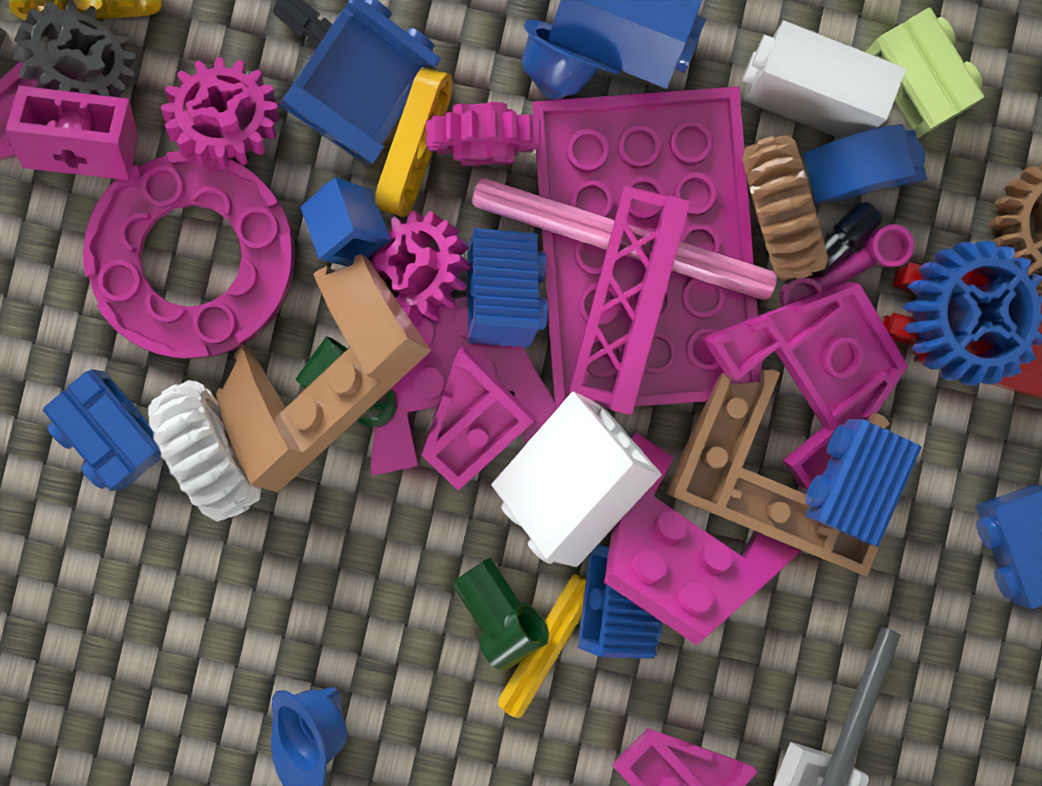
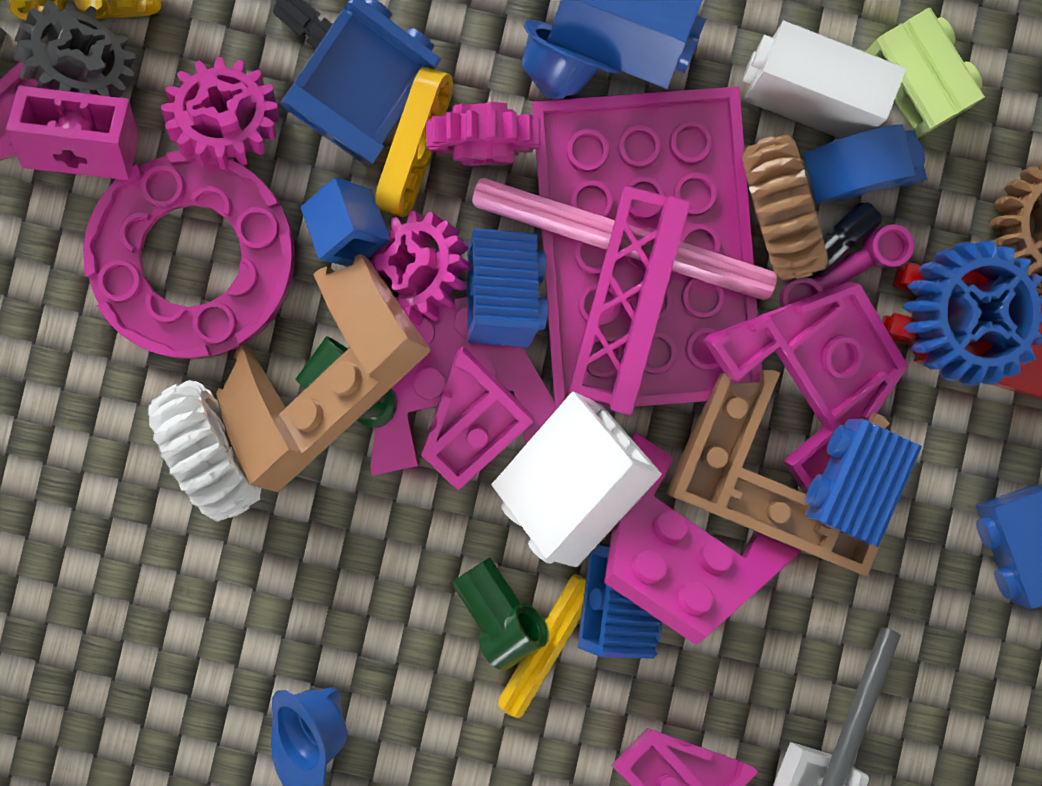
(103, 430): blue brick -> none

